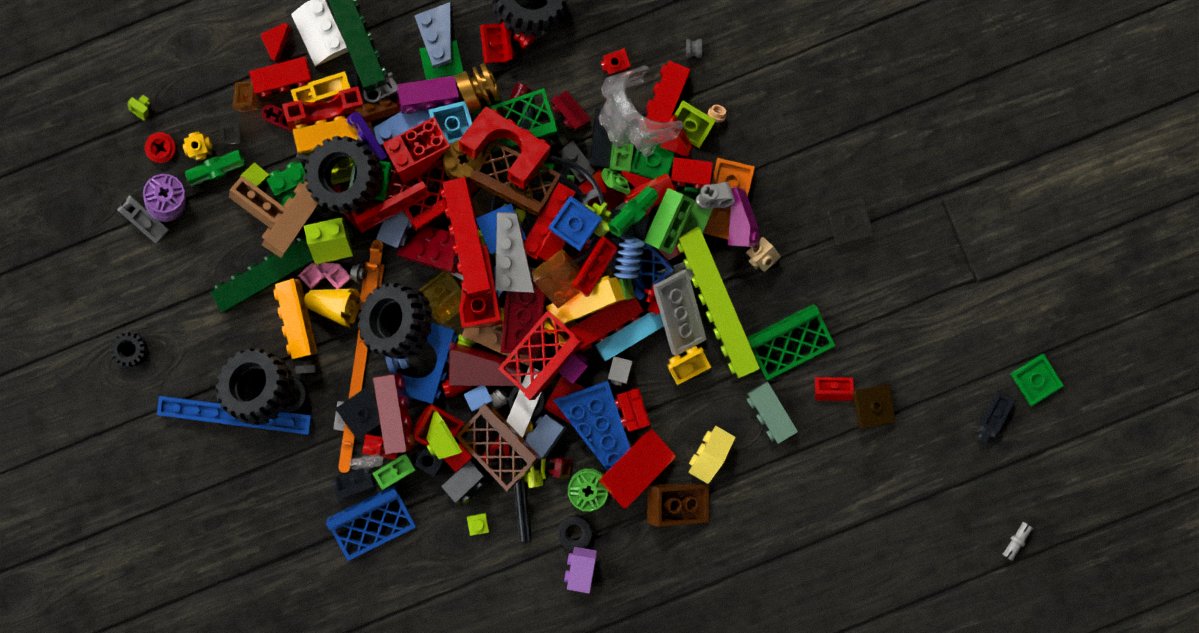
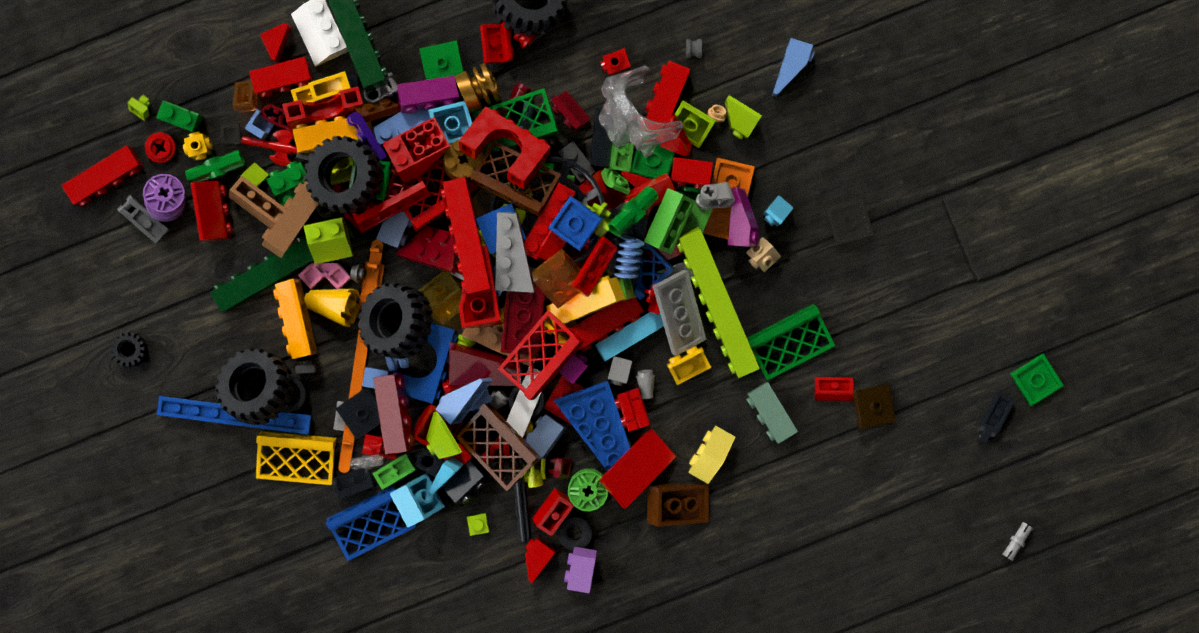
(102, 176): none -> red brick
(179, 116): none -> green brick
(211, 211): none -> red slope
(259, 126): none -> medium blue panel
(282, 147): none -> red piece
(299, 442): none -> yellow fence
(371, 372): none -> medium blue brick
(415, 501): none -> medium azure brick
(436, 33): sand blue wing -> none
(446, 471): none -> medium azure slope
(458, 403): none -> medium blue slope
(537, 557): none -> red slope
(553, 512): none -> red brick
(646, 383): none -> light grey cone
(740, 118): none -> lime slope
(777, 211): none -> medium azure slope
(795, 59): none -> medium blue slope

